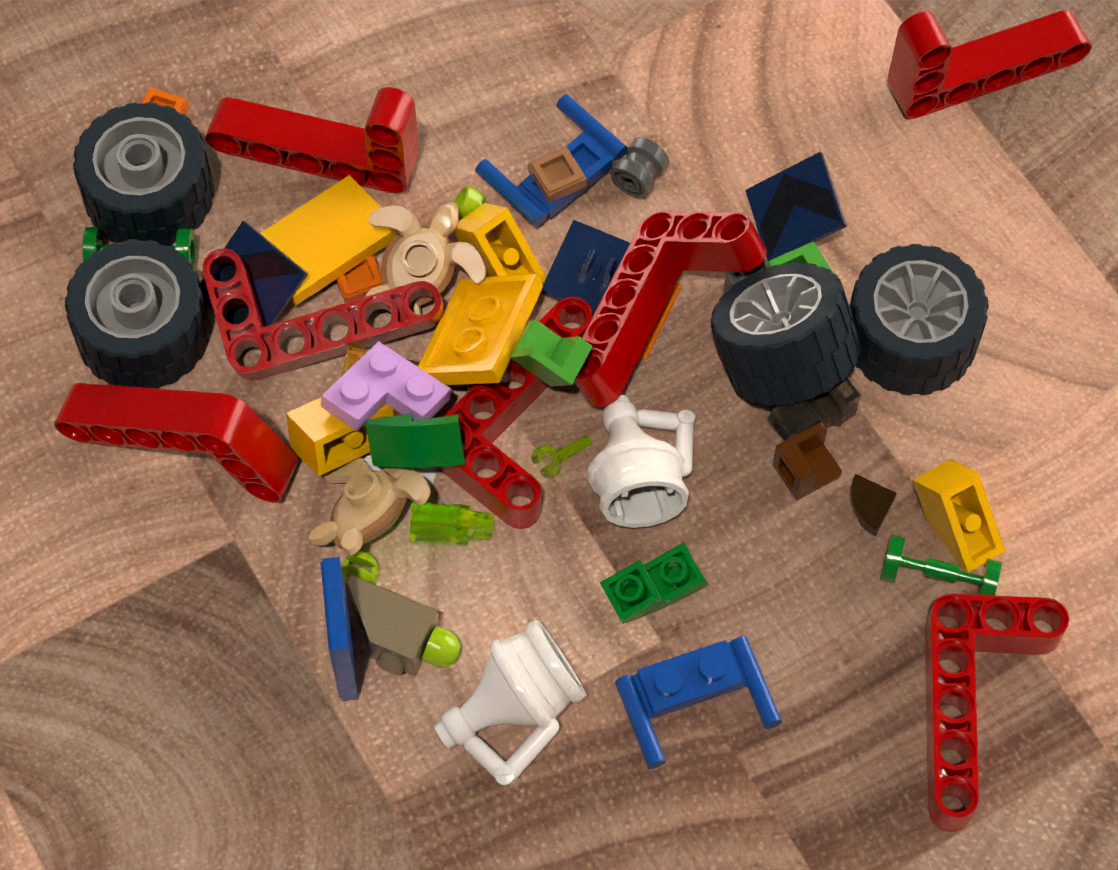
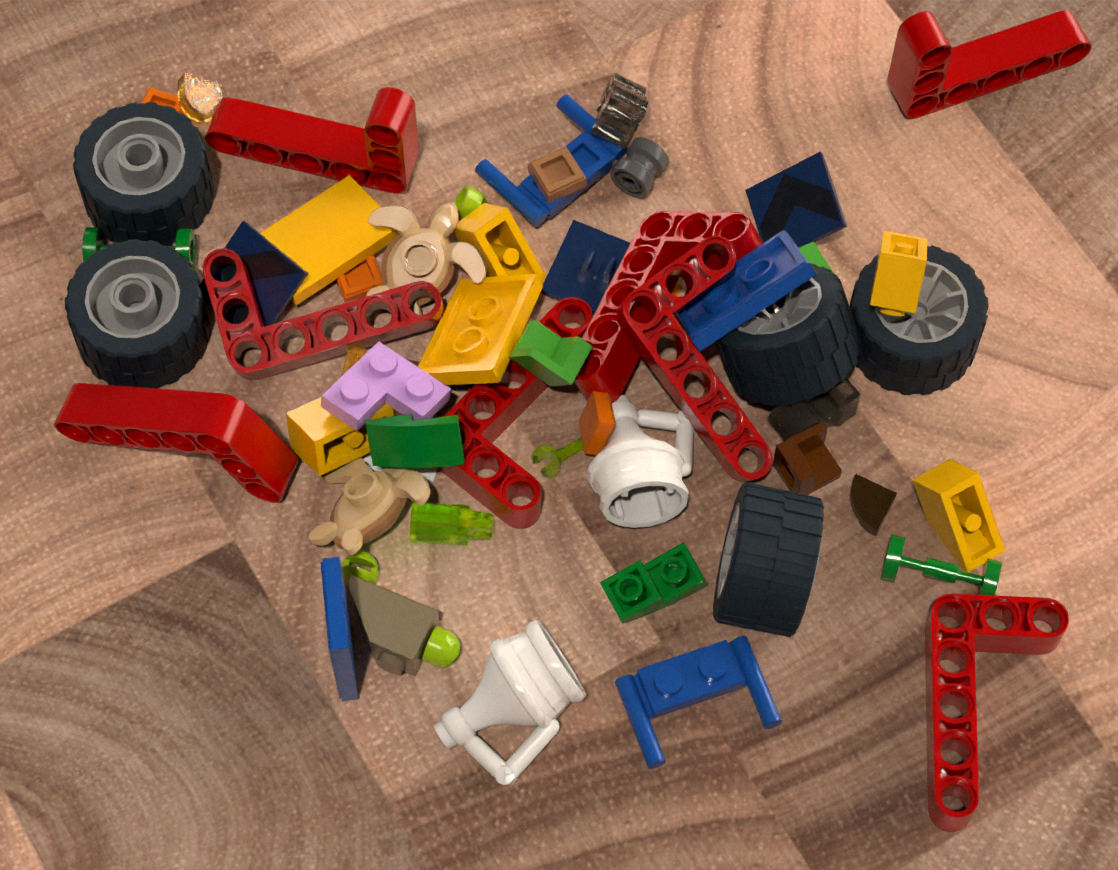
(199, 97): none -> clear yellow tile
(596, 423): none -> orange tile
(620, 110): none -> clear smoke leg
(689, 359): none -> red beam
(746, 290): none -> blue tile
(768, 559): none -> black wheel
(899, 273): none -> yellow slope

